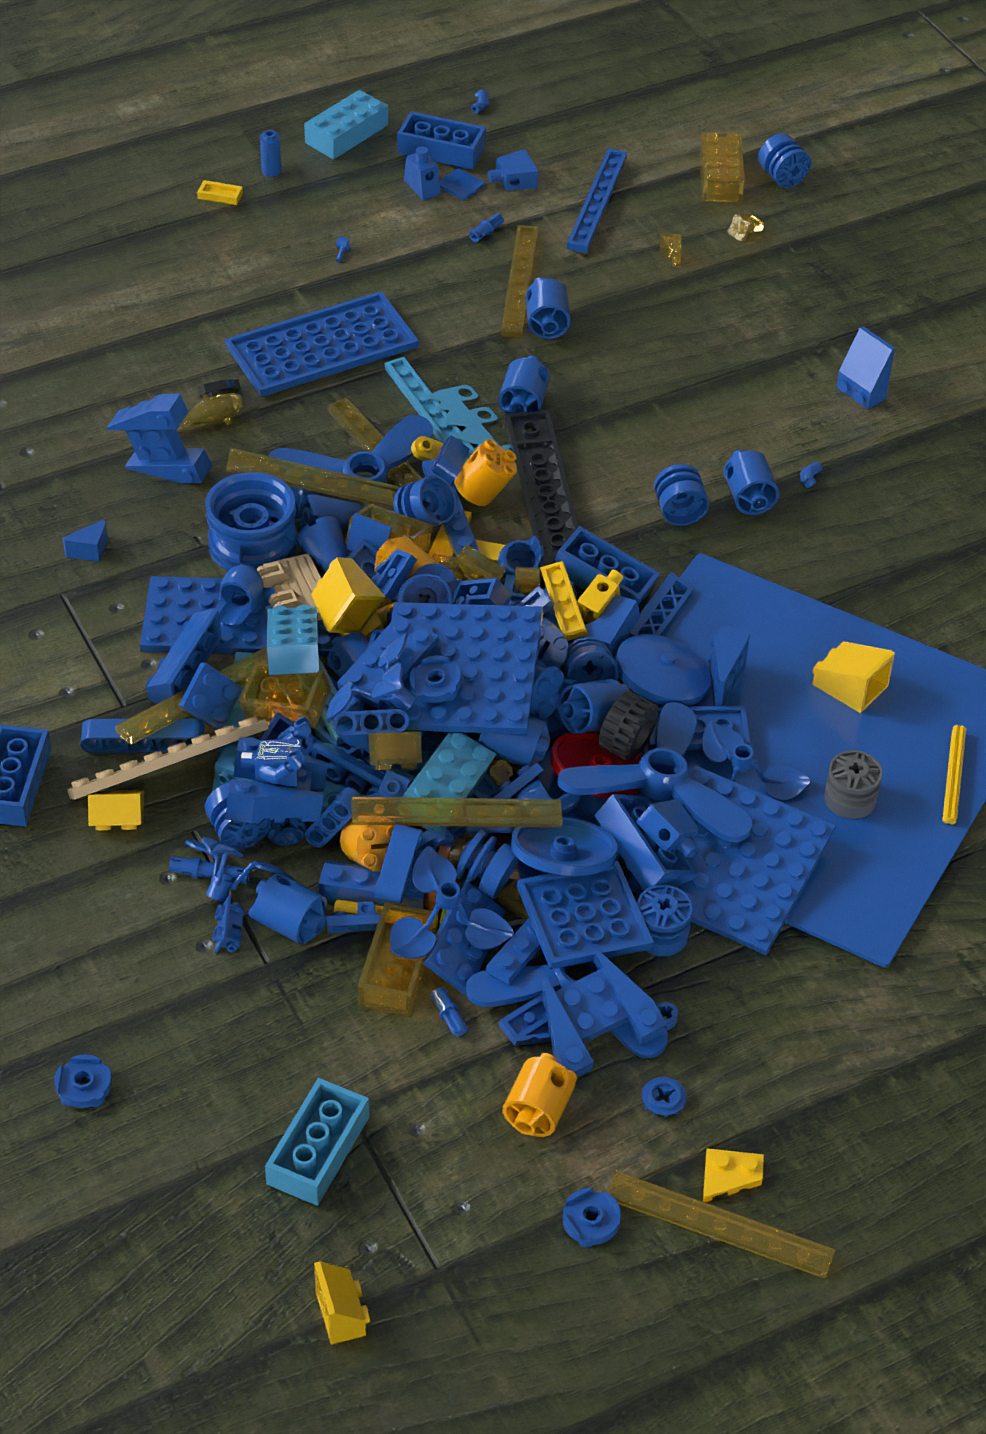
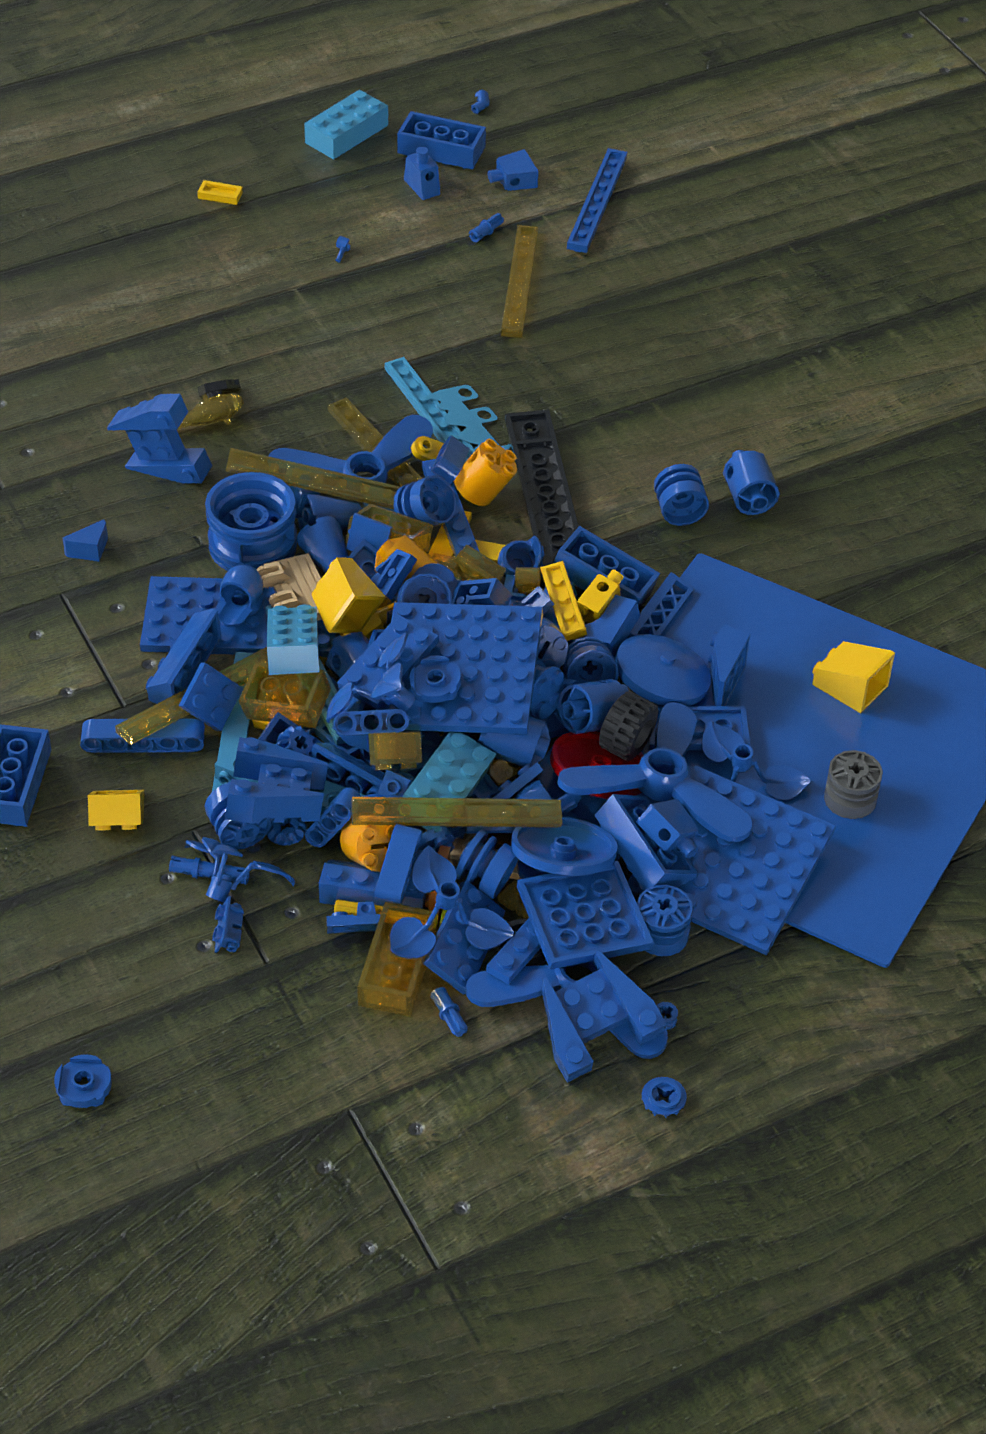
(156, 760): tan plate -> none
(270, 153): blue brick -> none
(279, 759): blue torso -> none
(289, 908): blue cylinder -> none
(317, 1141): dark azure brick -> none
(321, 343): blue plate -> none
(340, 1302): yellow slope -> none
(461, 184): blue piece -> none
(524, 386): blue cylinder -> none
(527, 1024): blue wing -> none
(539, 1096): light orange cylinder -> none
(548, 308): blue cylinder -> none
(586, 1231): blue plate -> none
(672, 245): clear yellow bracket -> none
(721, 167): clear yellow brick -> none
(721, 1224): clear yellow tile -> none
(731, 1172): yellow wing -> none
(743, 224): clear yellow bracket -> none
(784, 160): blue wheel -> none
(808, 472): blue arm -> none
(866, 369): slope -> none
(954, 774): yellow axle -> none

